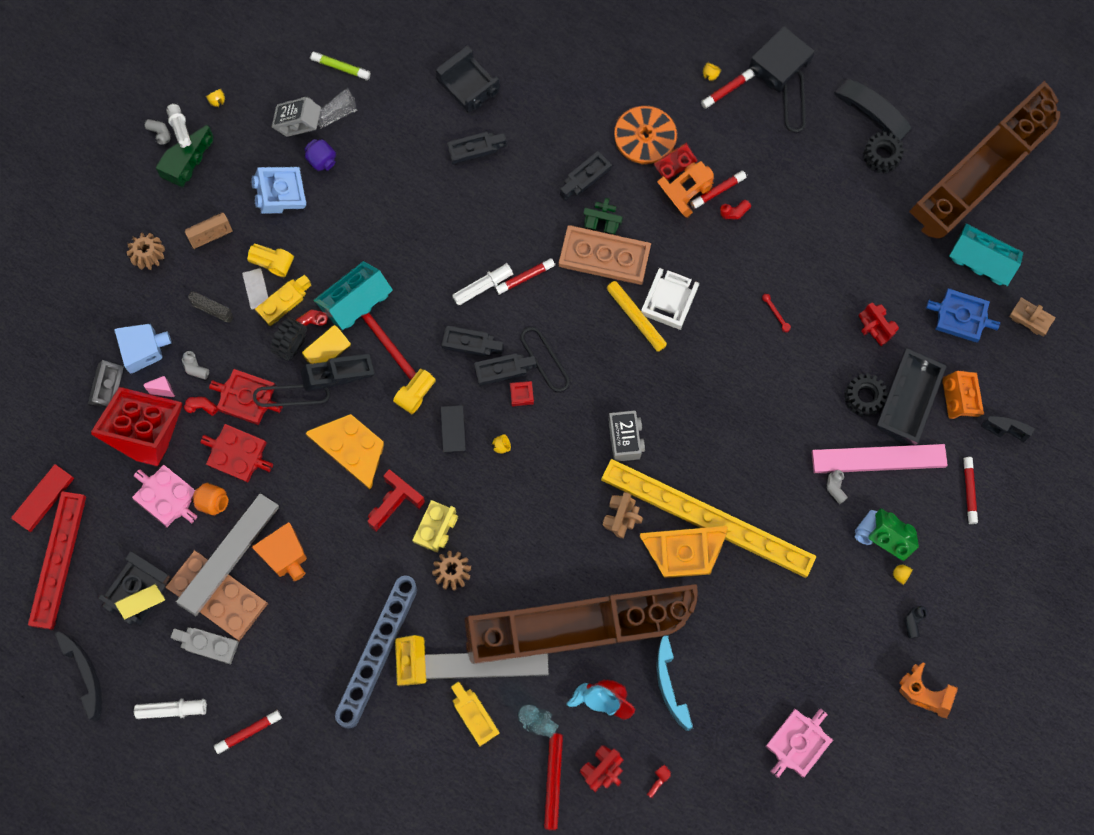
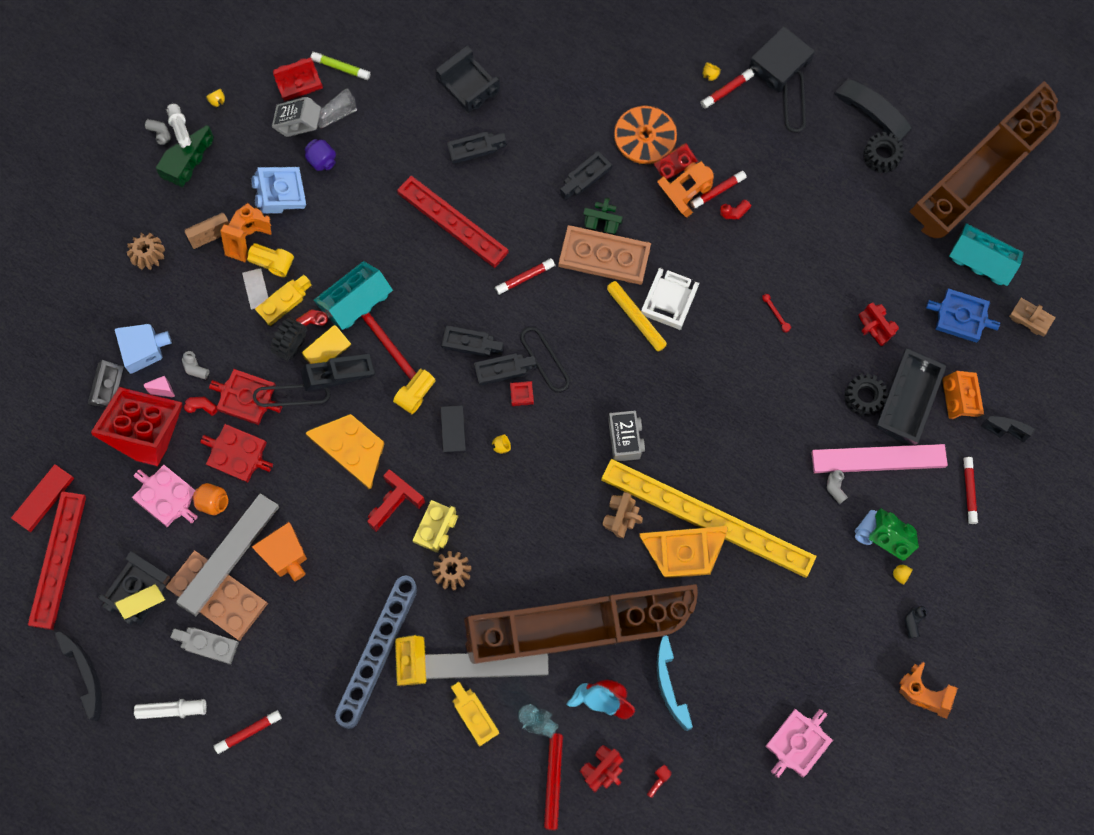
(211, 307): clear smoke tile -> none
(234, 234): none -> orange tile
(297, 79): none -> red bracket
(453, 221): none -> red plate
(482, 284): white axle -> none

